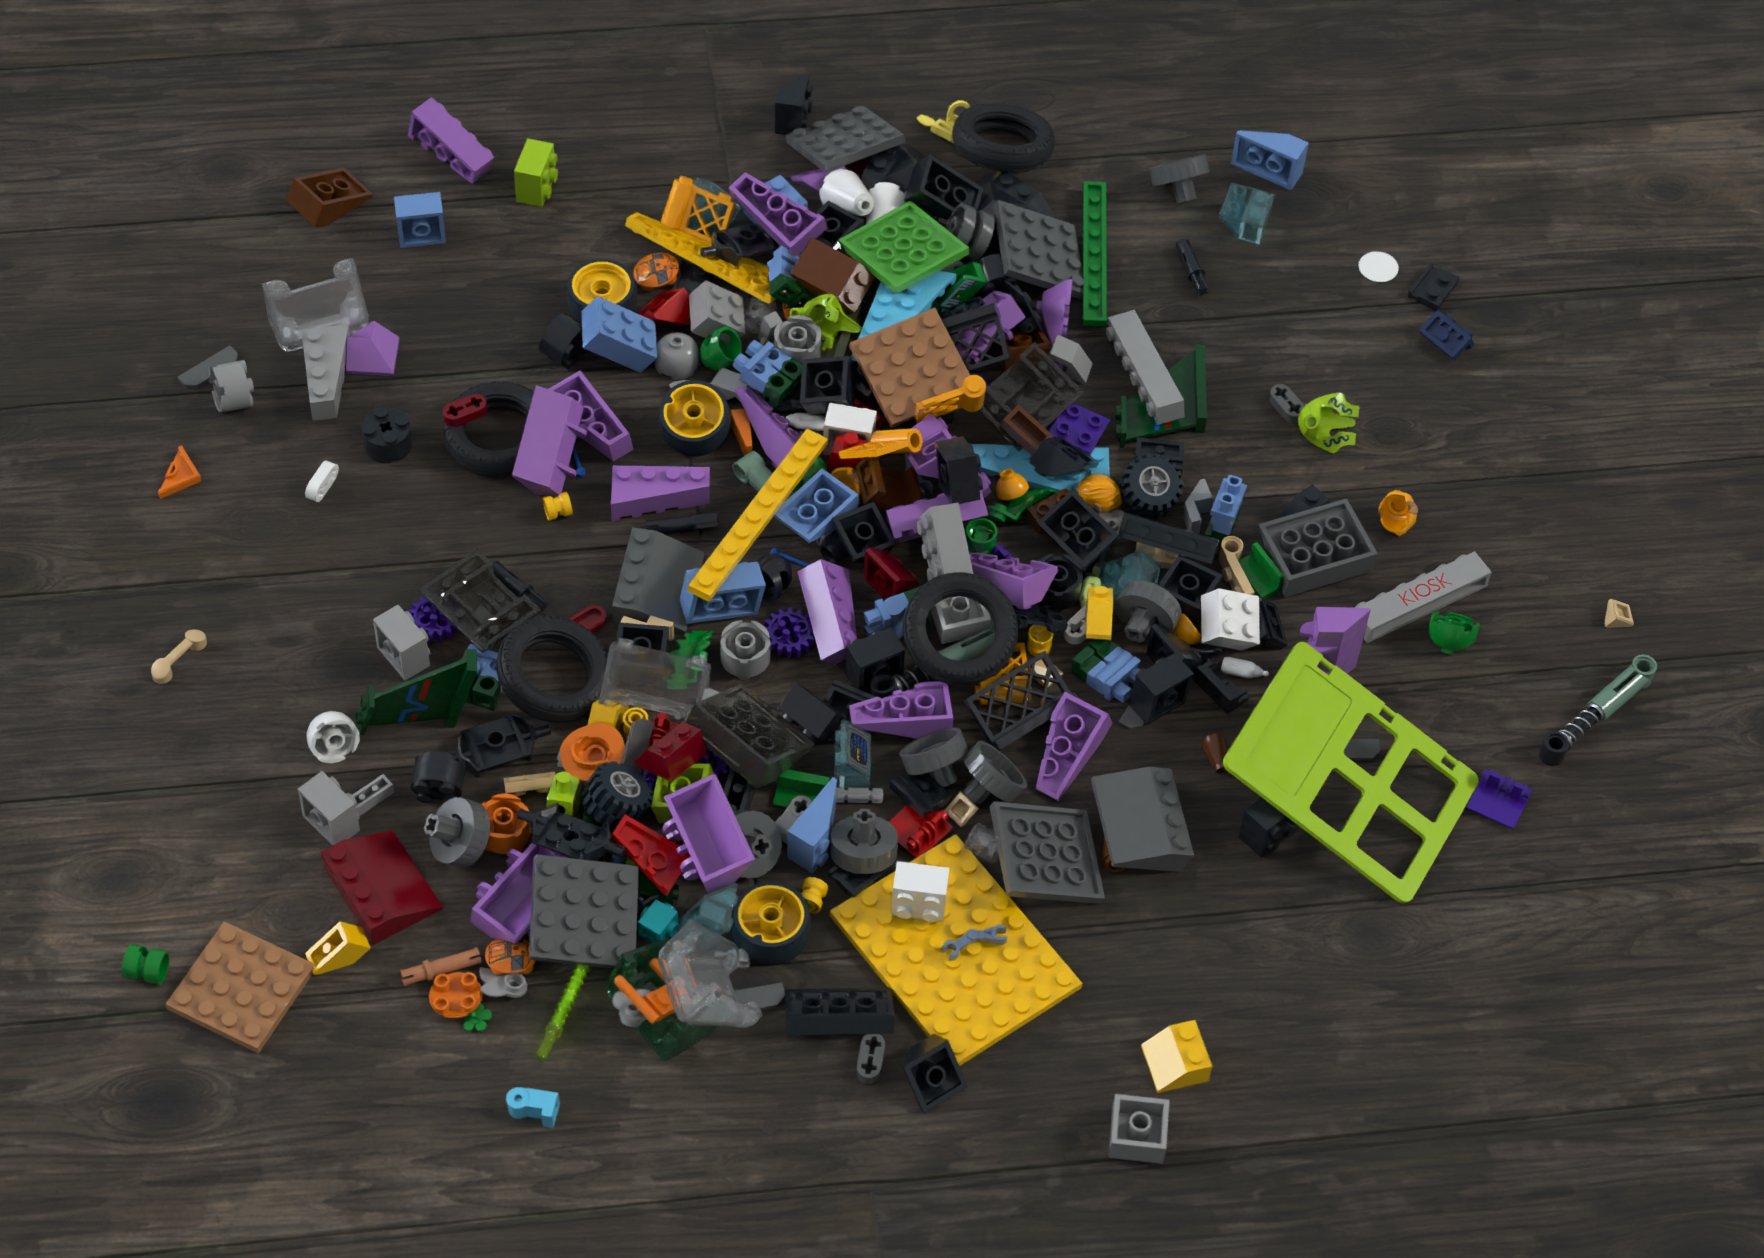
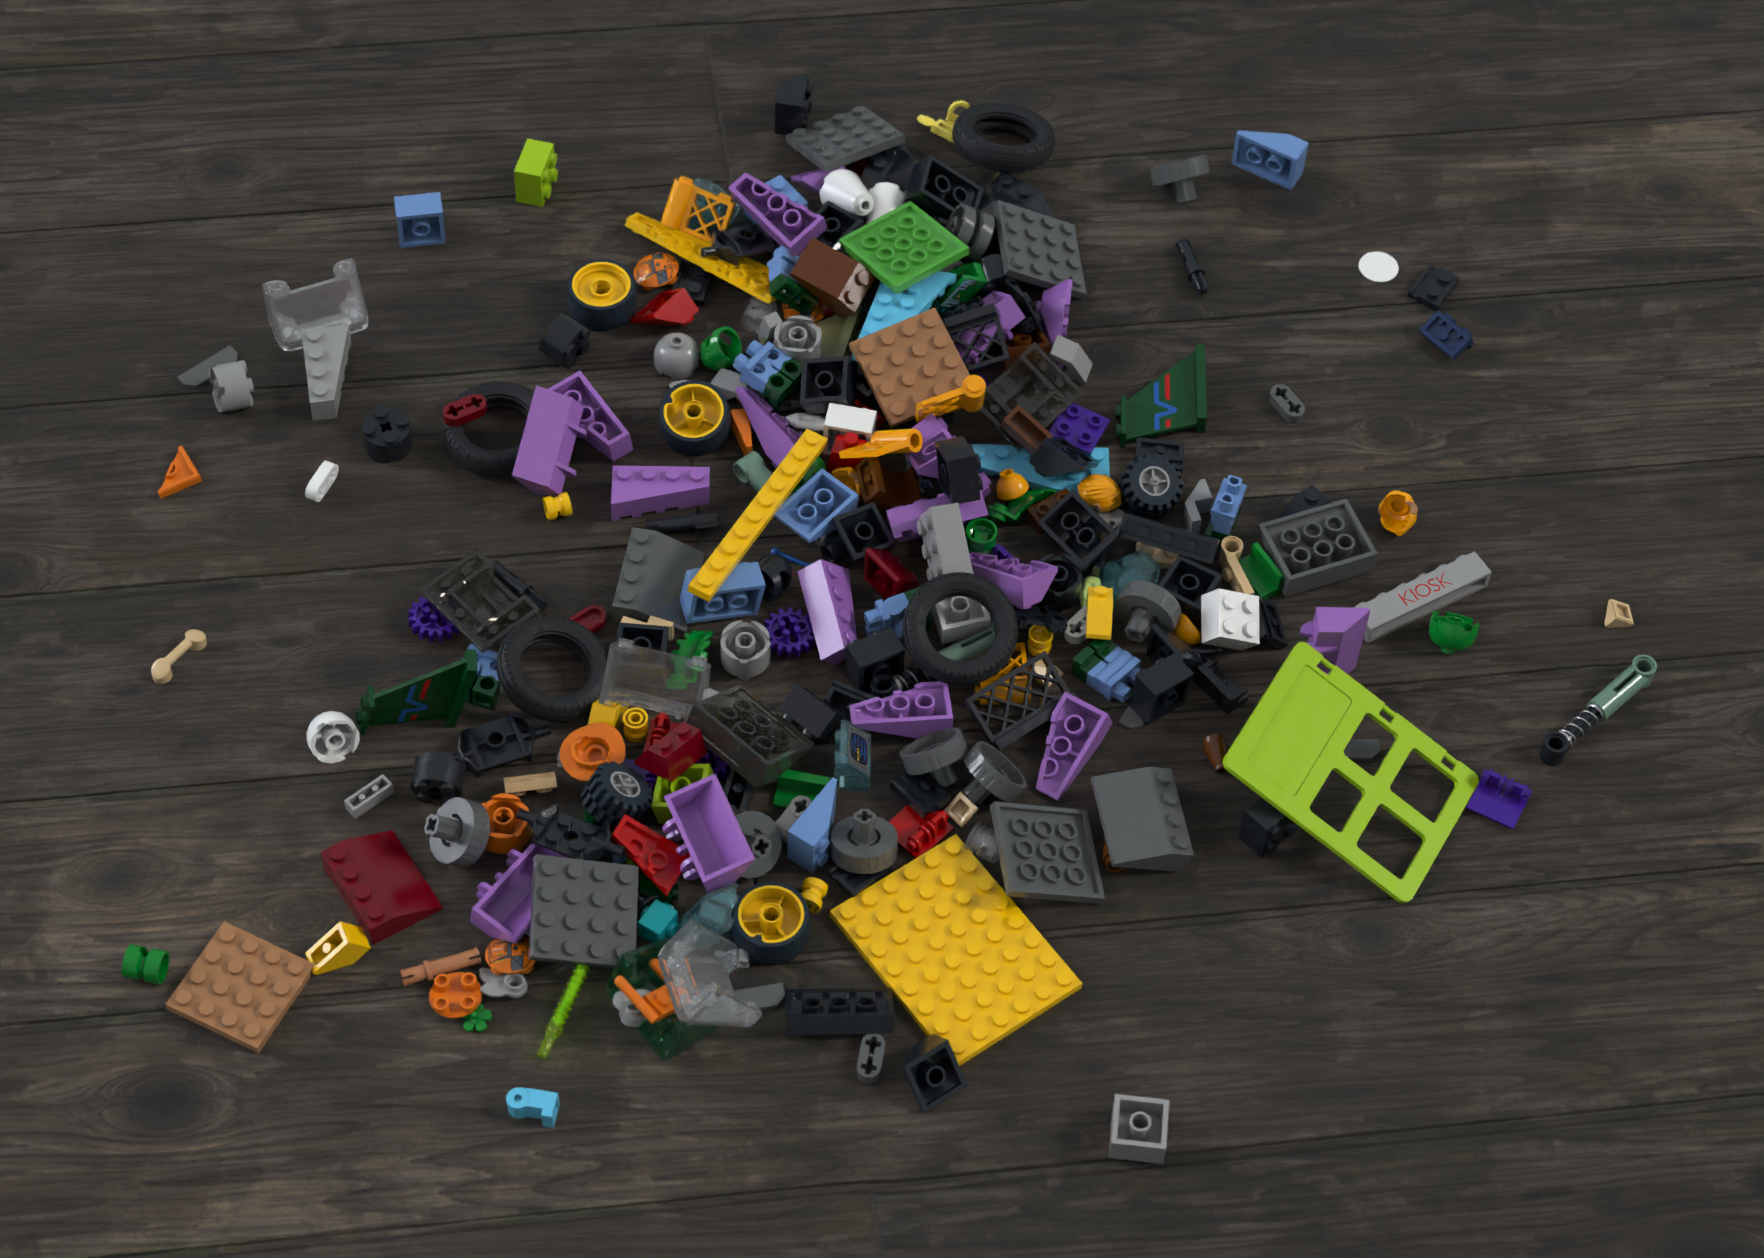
(326, 195): reddish brown slope -> none
(329, 808): light grey brick -> none
(372, 351): medium lavender slope -> none
(402, 642): light grey brick -> none
(449, 140): medium lavender wedge -> none
(565, 791): lime torso -> none
(580, 470): blue hinge -> none
(619, 334): medium blue brick -> none
(637, 742): dark grey piece -> none
(715, 308): light grey brick -> none
(828, 315): lime piece -> none
(859, 795): light grey axle -> none
(919, 891): white brick -> none
(972, 935): sand blue piece -> none
(1094, 254): green plate -> none
(1145, 367): light grey brick -> none
(1177, 1057): yellow slope -> none
(1242, 668): white piece -> none
(1247, 212): clear light blue slope -> none
(1318, 419): lime piece -> none

